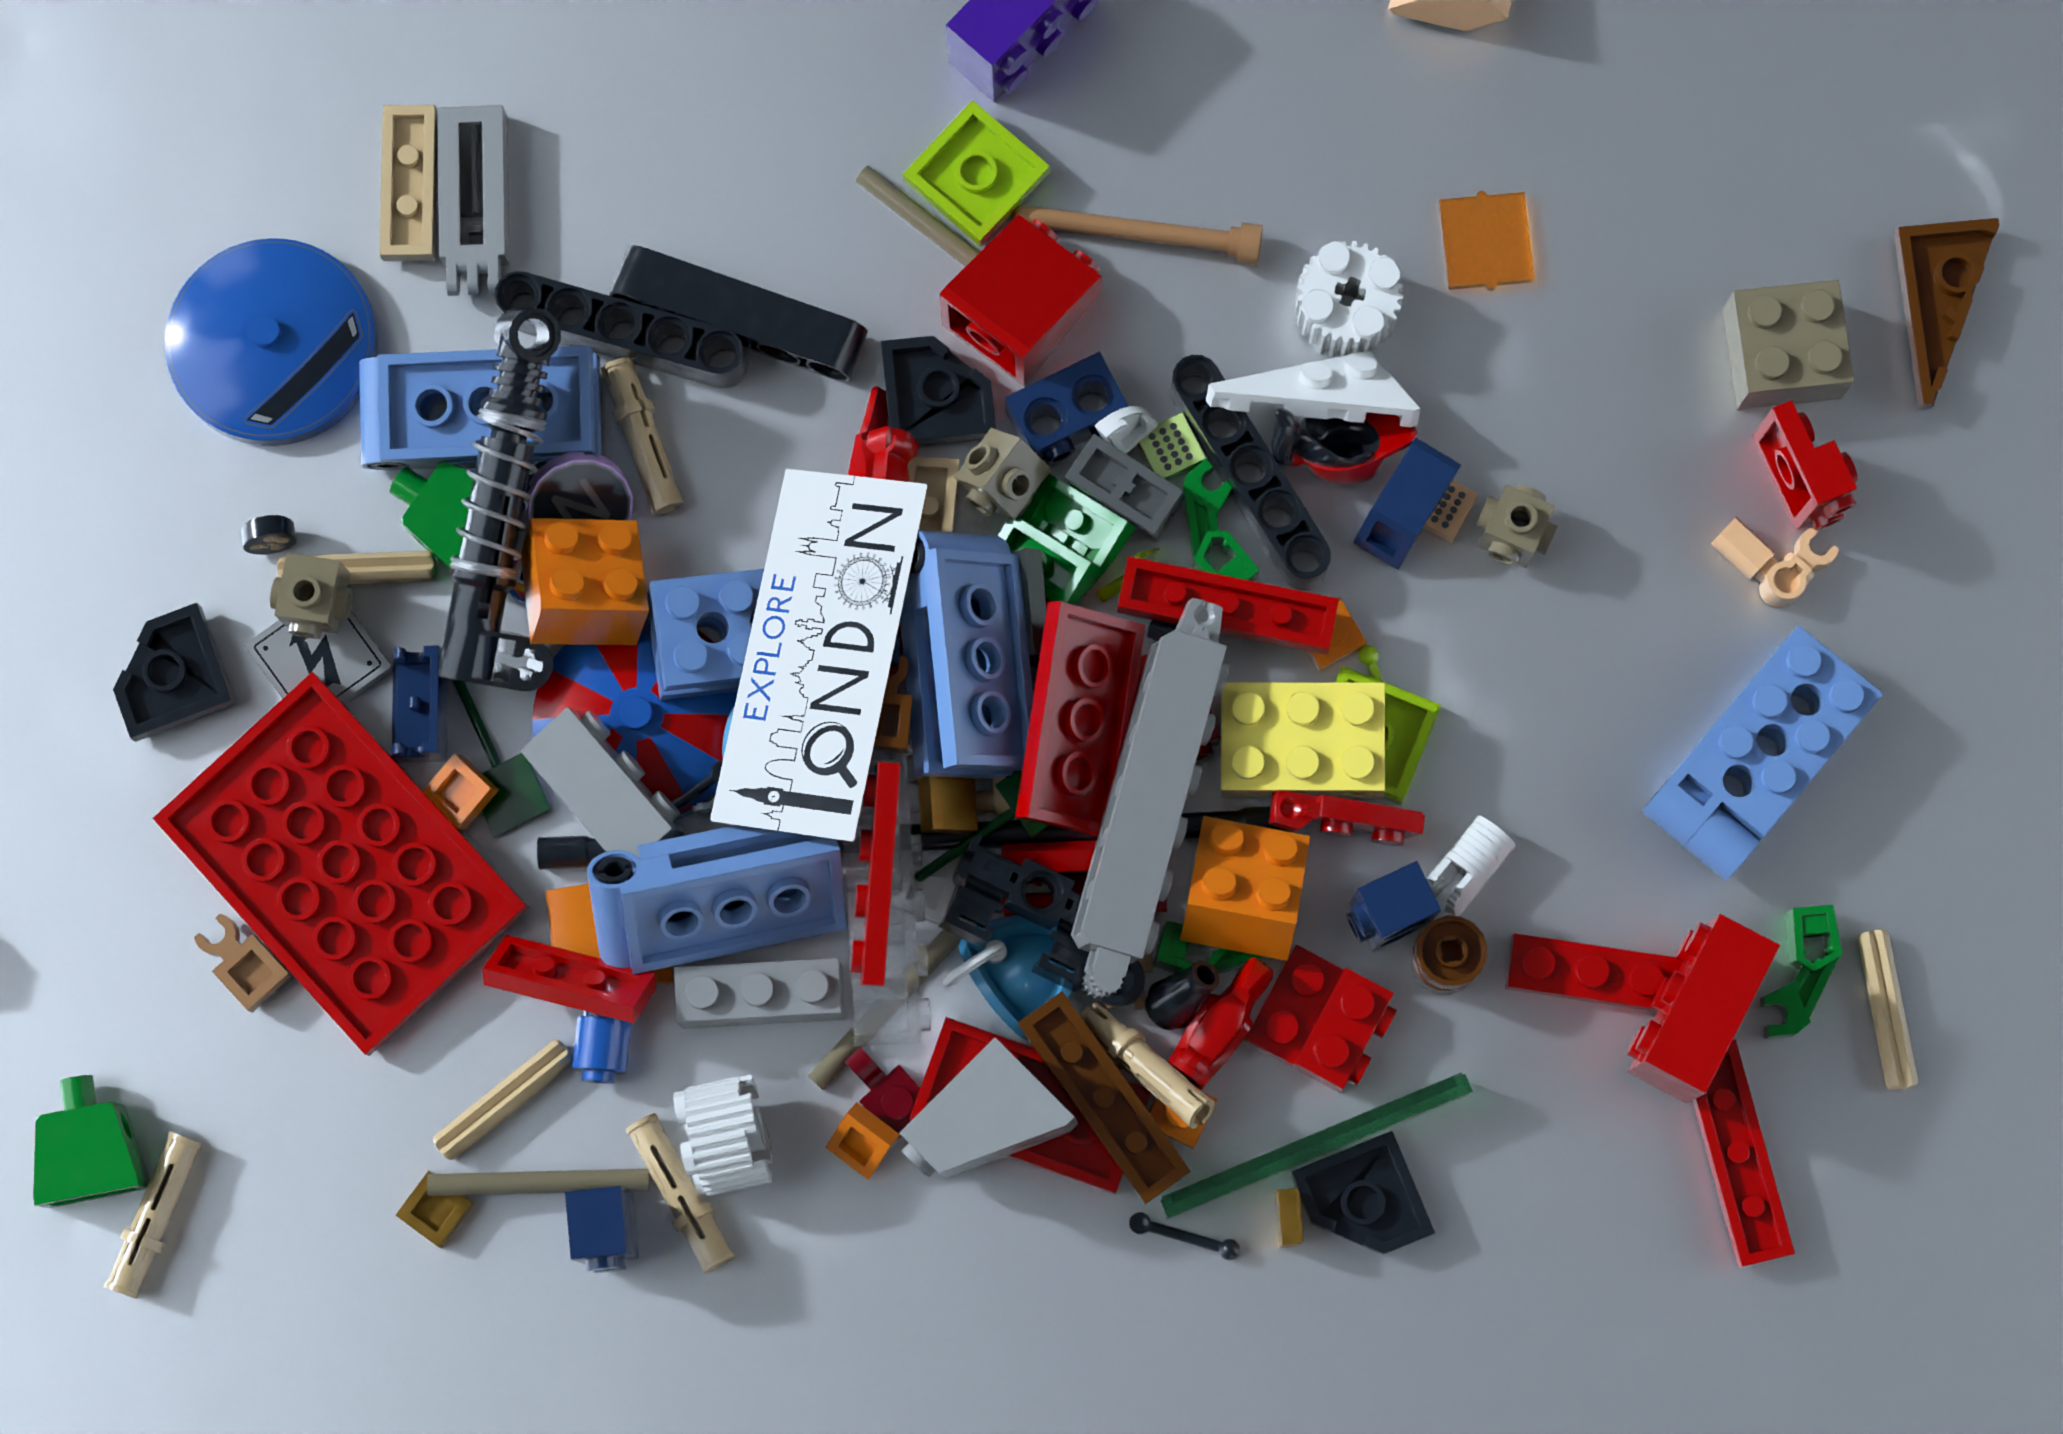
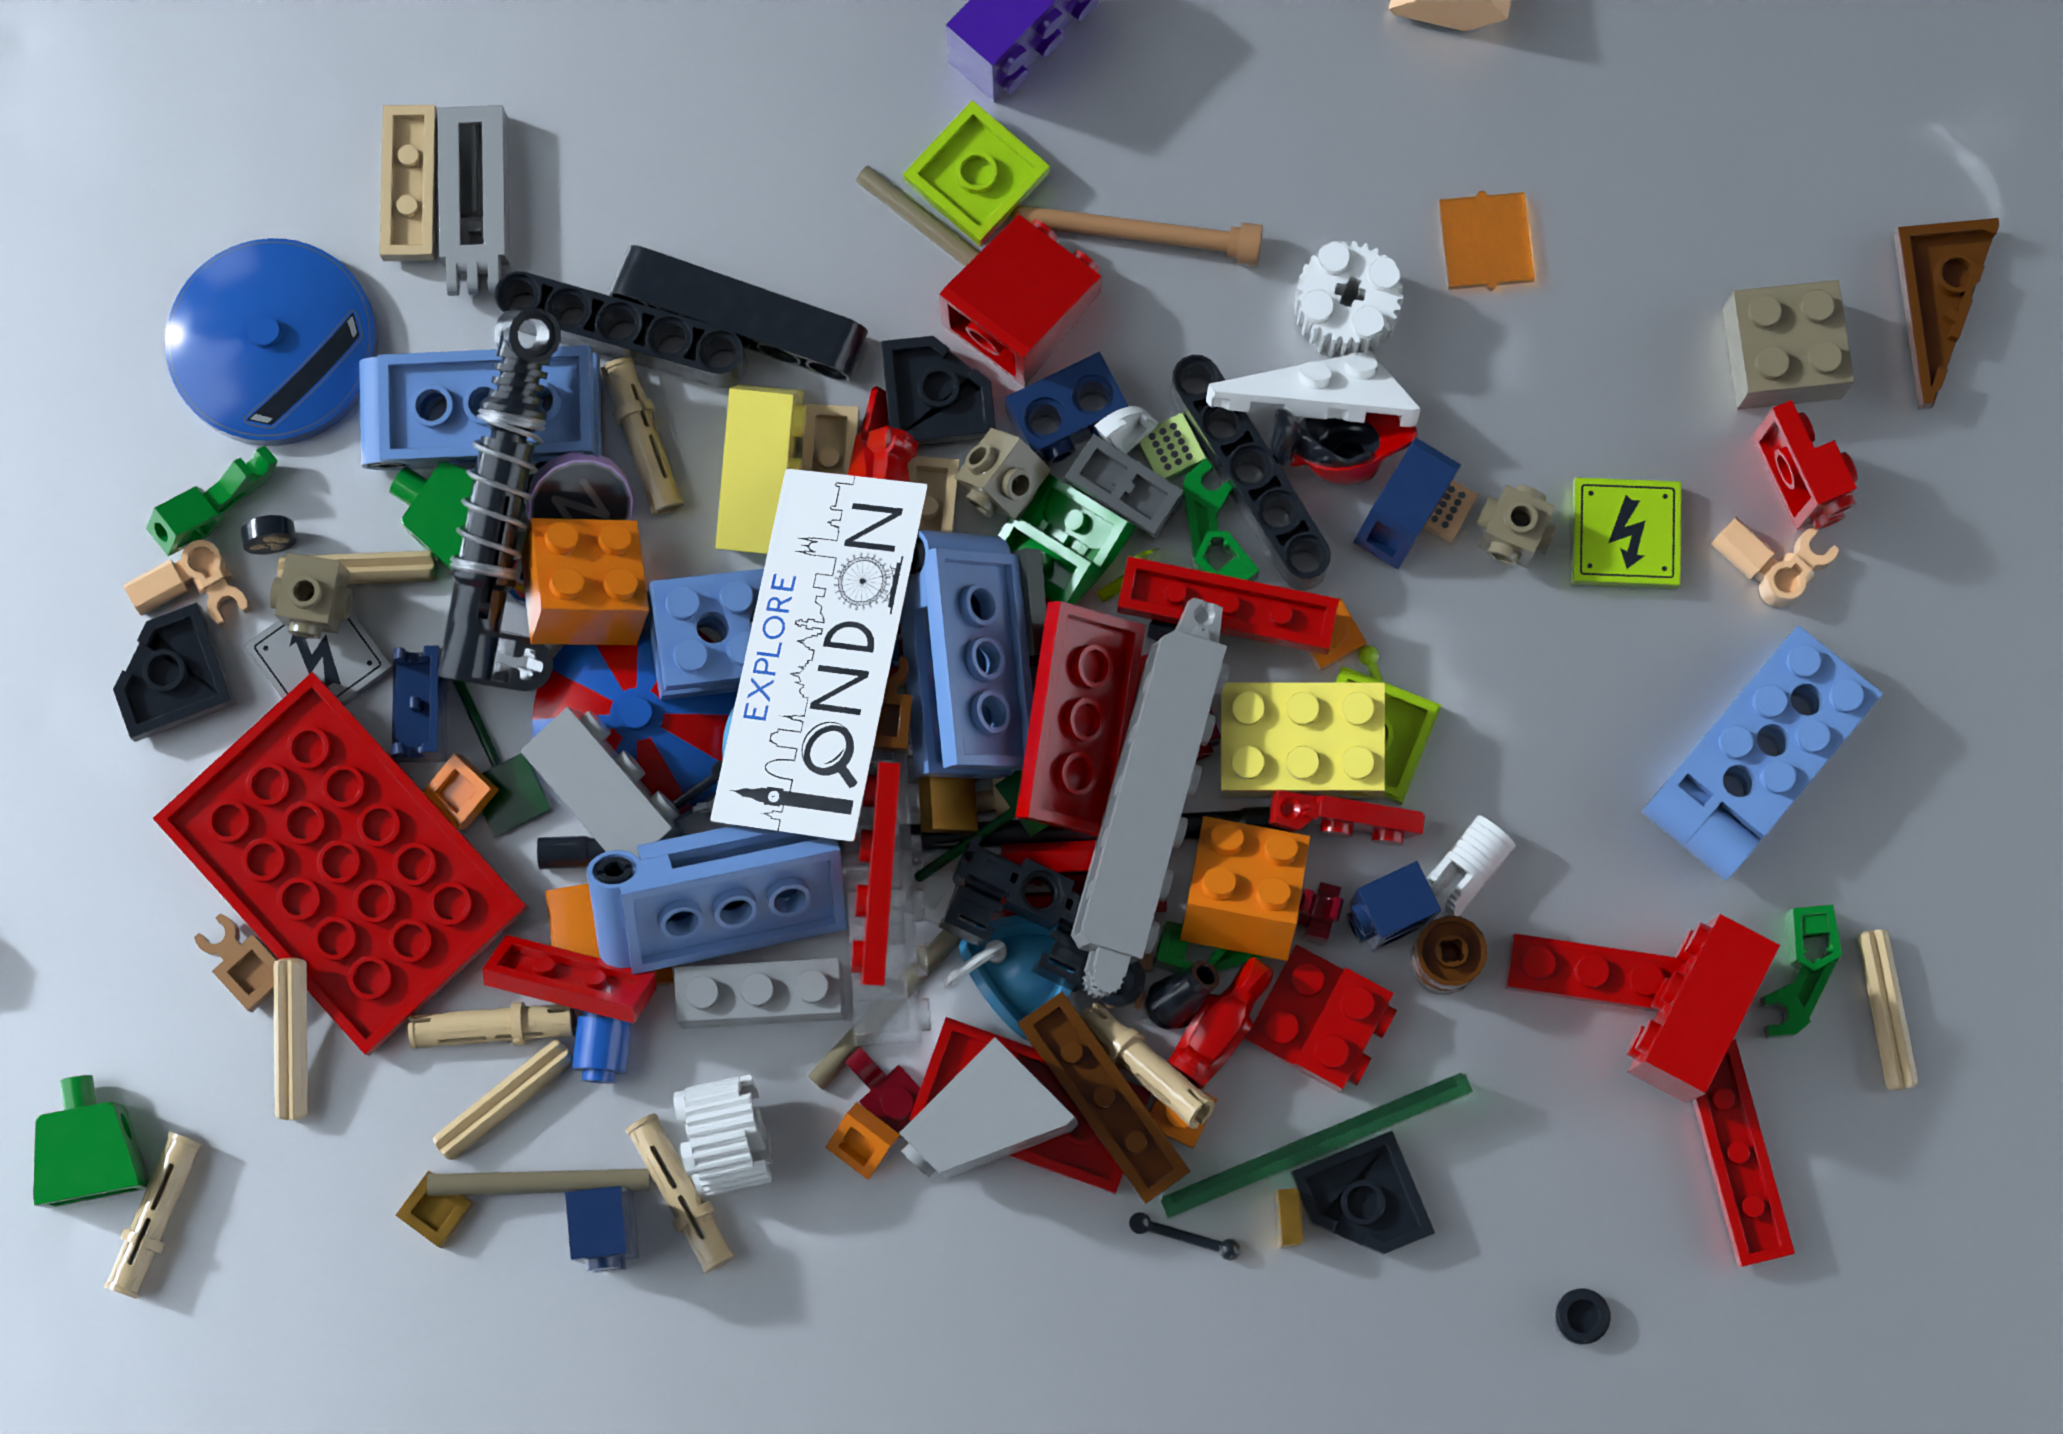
(198, 512): none -> green piece
(199, 563): none -> light nougat bar
(290, 1038): none -> tan axle
(479, 1026): none -> tan pin
(758, 449): none -> light yellow wedge
(829, 438): none -> tan plate
(1319, 911): none -> dark red plate
(1581, 1316): none -> black tile
(1626, 533): none -> lime tile

